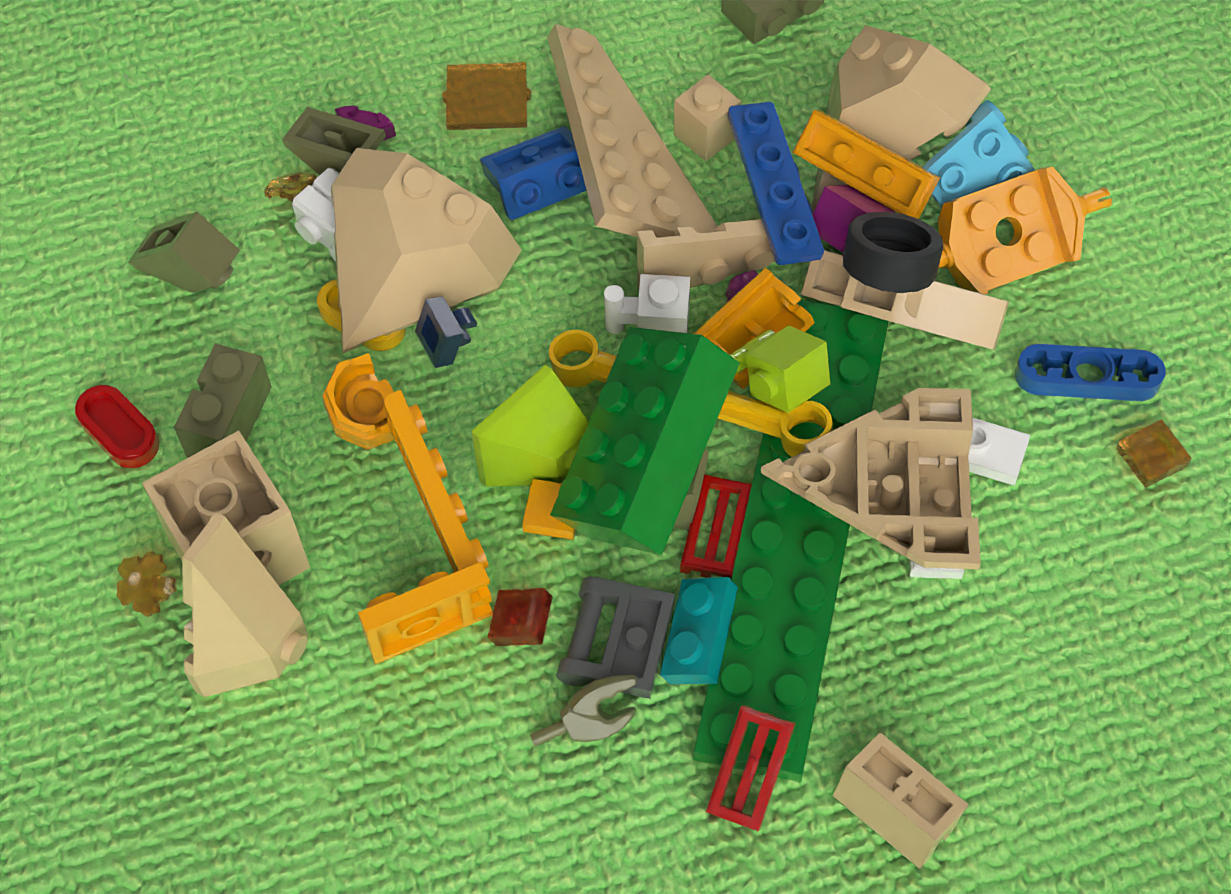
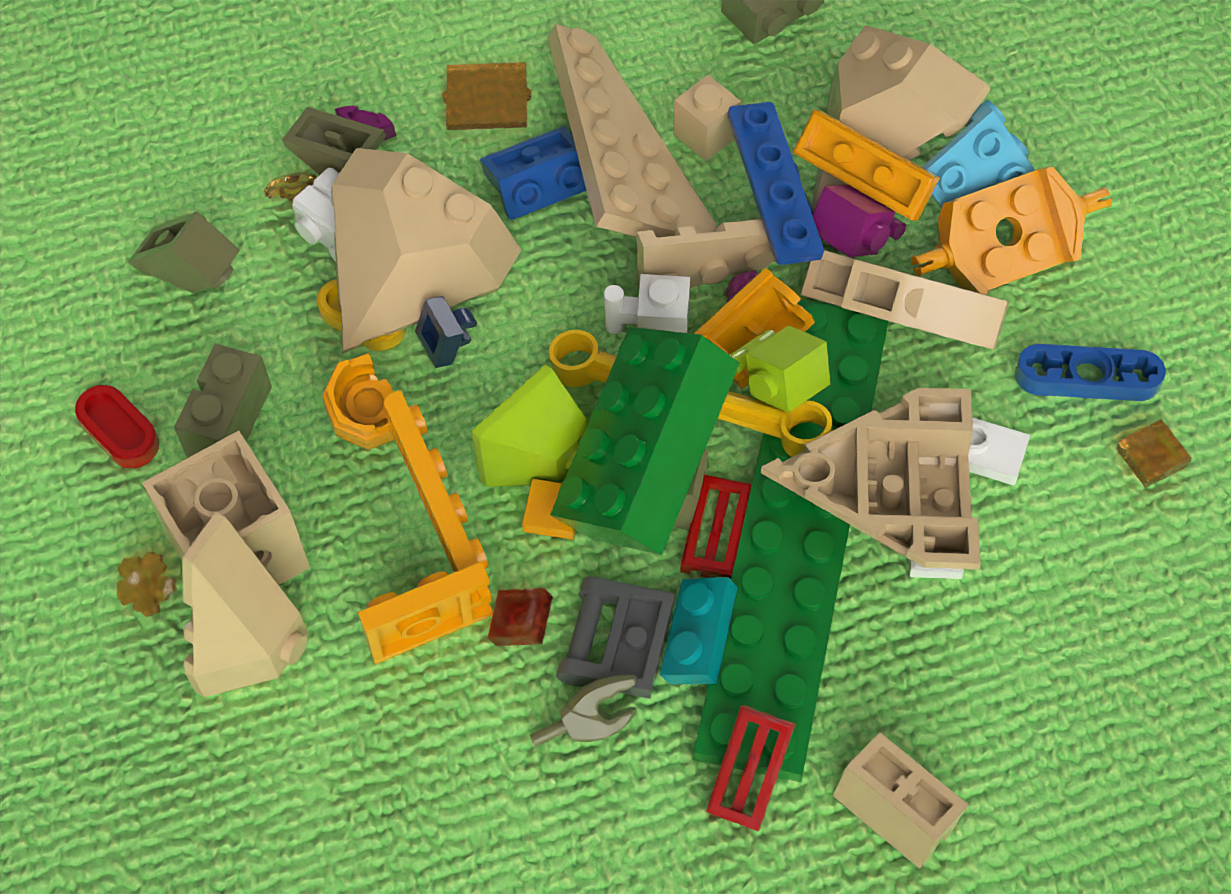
(892, 252): black tyre -> none

